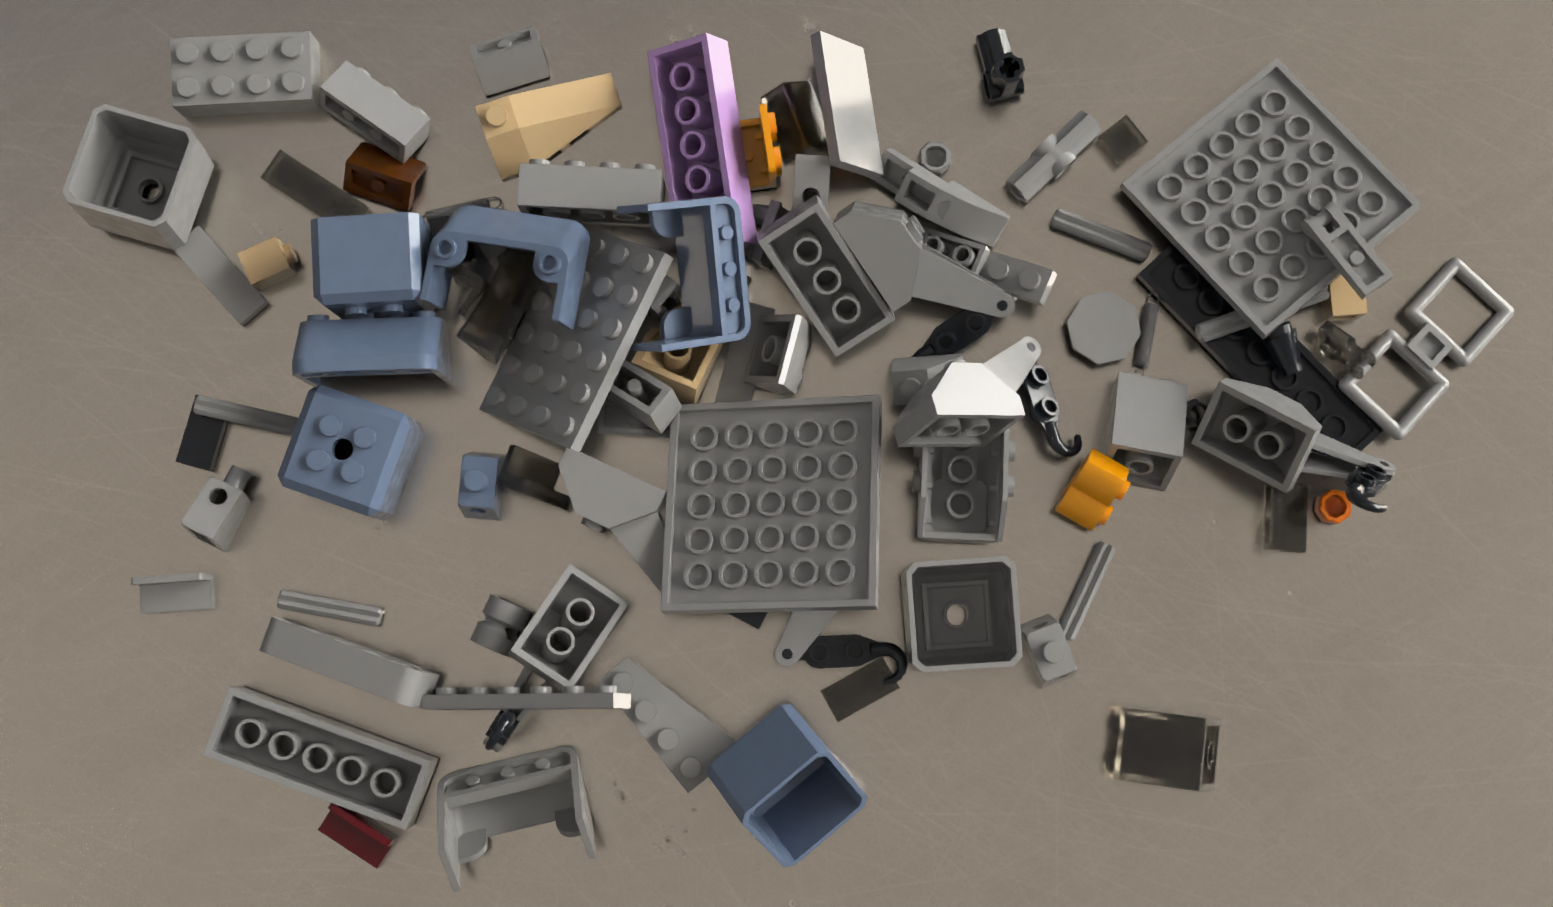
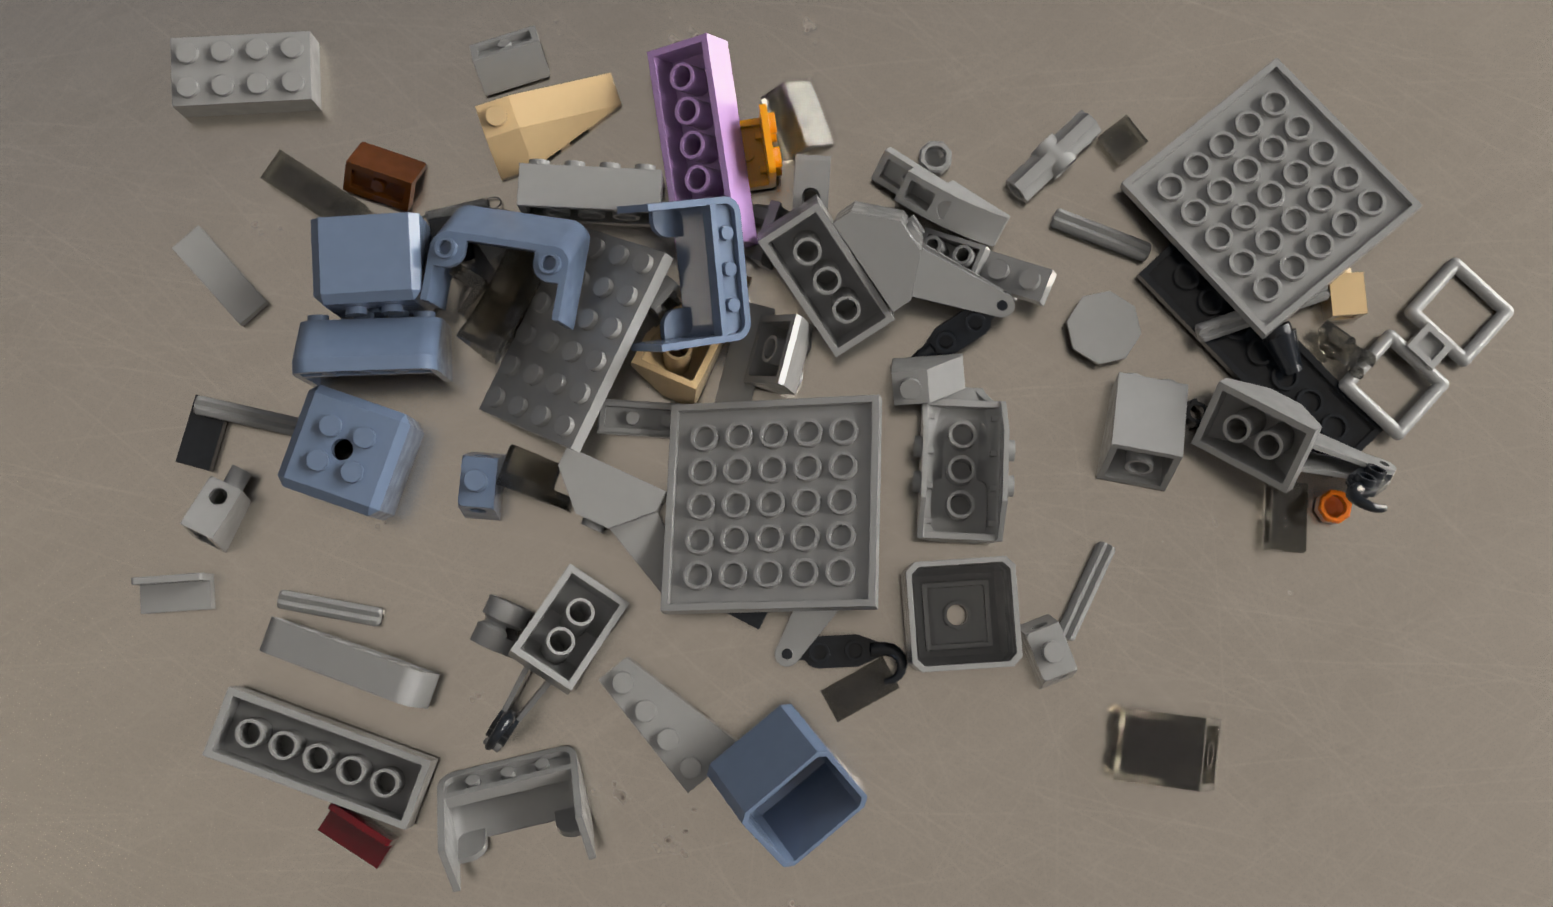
(122, 157): light grey plate -> none
(268, 263): tan brick -> none
(374, 111): light grey brick -> none
(538, 699): light grey plate -> none
(644, 397): light grey brick -> none
(846, 105): tile -> none
(979, 402): slope -> none
(1001, 68): black piece -> none
(1093, 490): light orange brick -> none
(1145, 340): light grey piece -> none
(1347, 250): light grey plate -> none

